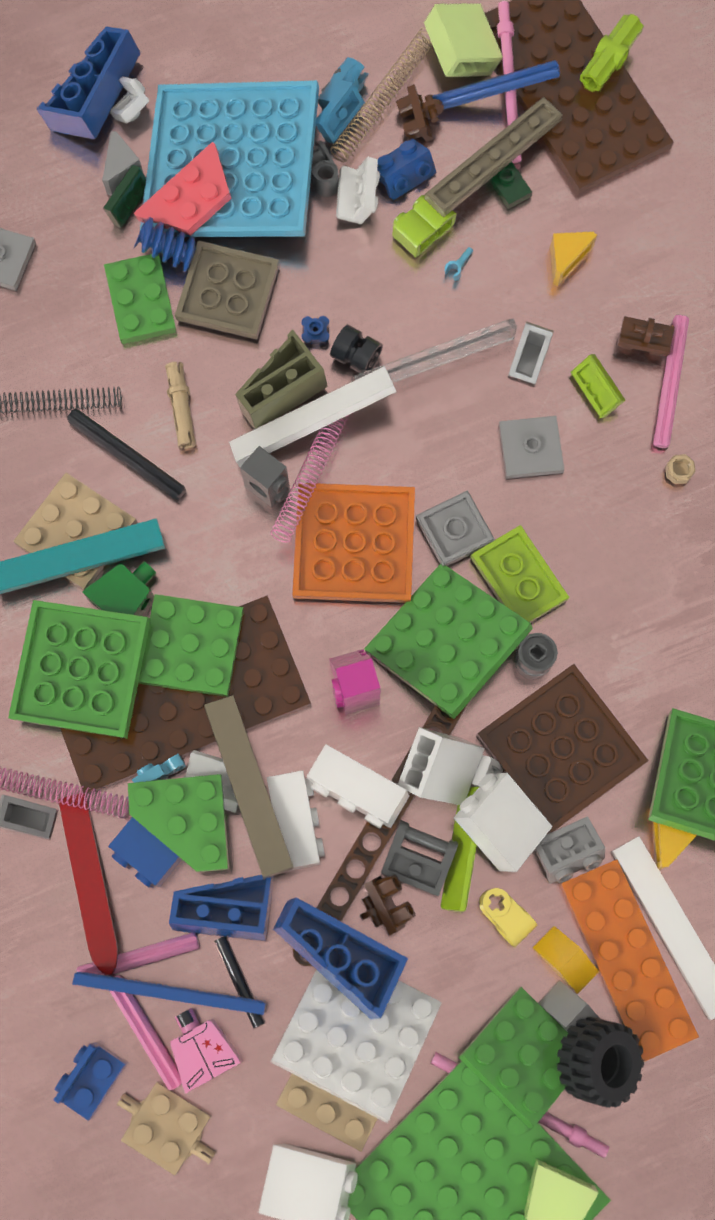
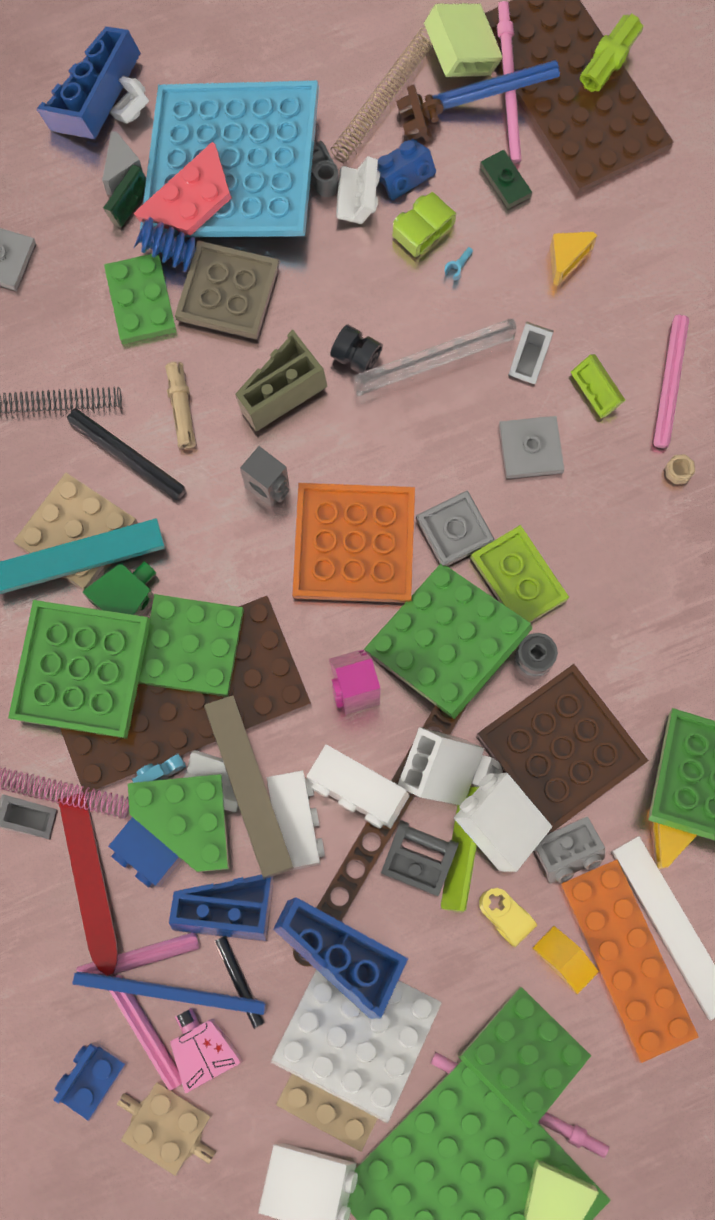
(284, 532): bright pink piece -> none
(314, 415): white tile -> none
(315, 337): blue plate -> none
(341, 99): dark azure plate -> none
(382, 907): reddish brown hips -> none
(493, 157): dark tan tile -> none
(566, 1006): light grey slope -> none
(600, 1062): black tyre -> none
(646, 336): reddish brown hips -> none

